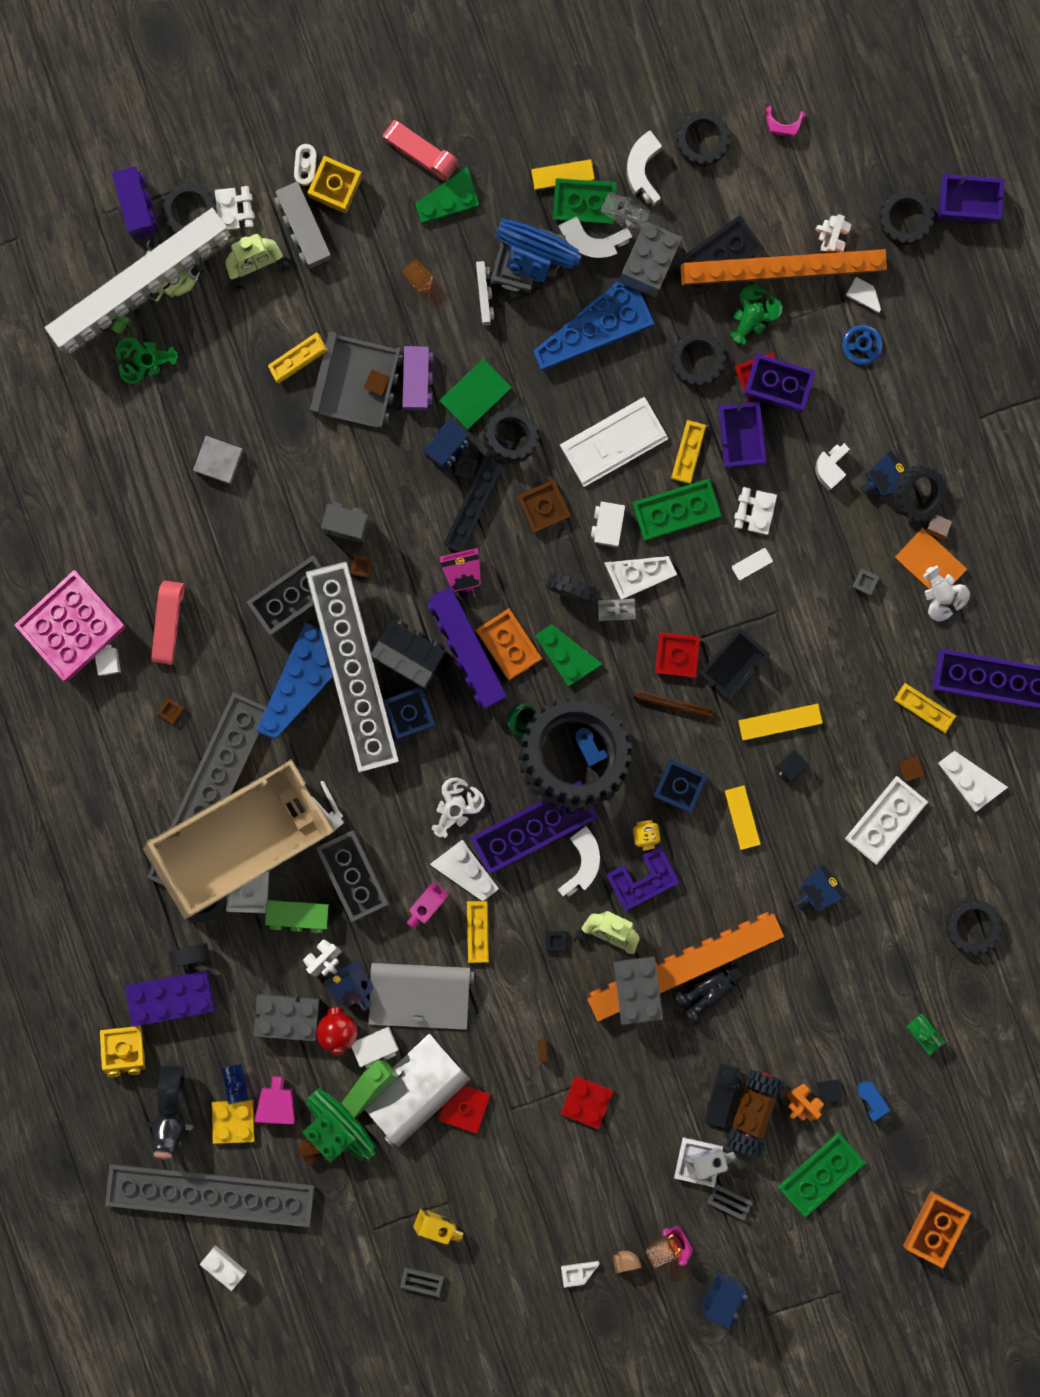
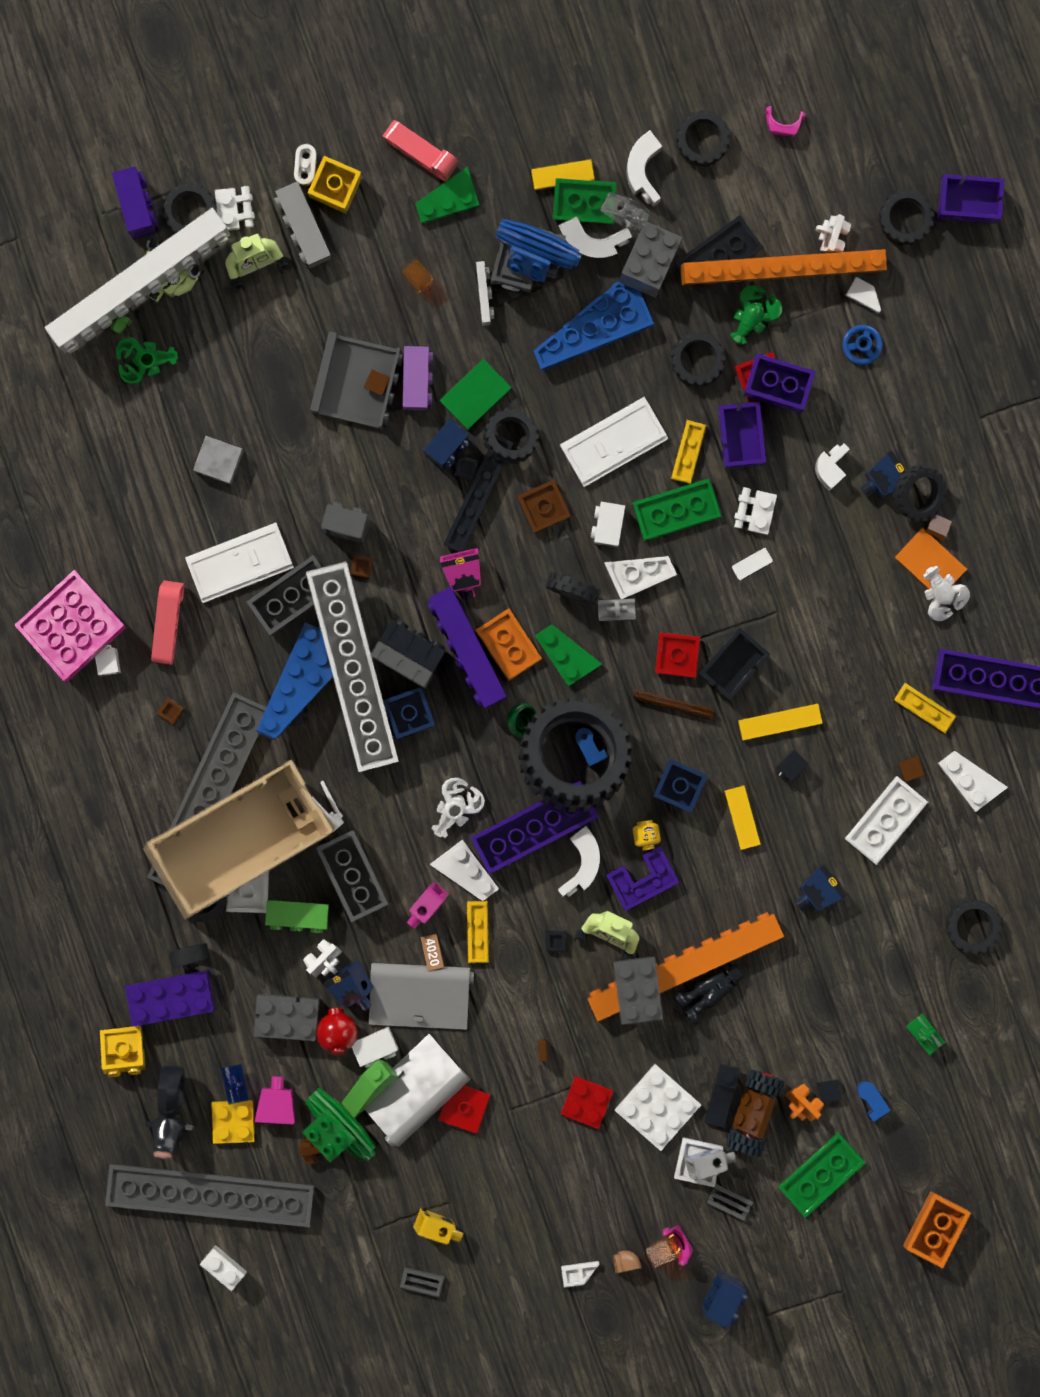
(239, 562): none -> white piece
(297, 358): yellow tile -> none
(432, 952): none -> medium nougat sticker
(657, 1107): none -> white plate
(865, 582): dark grey plate -> none

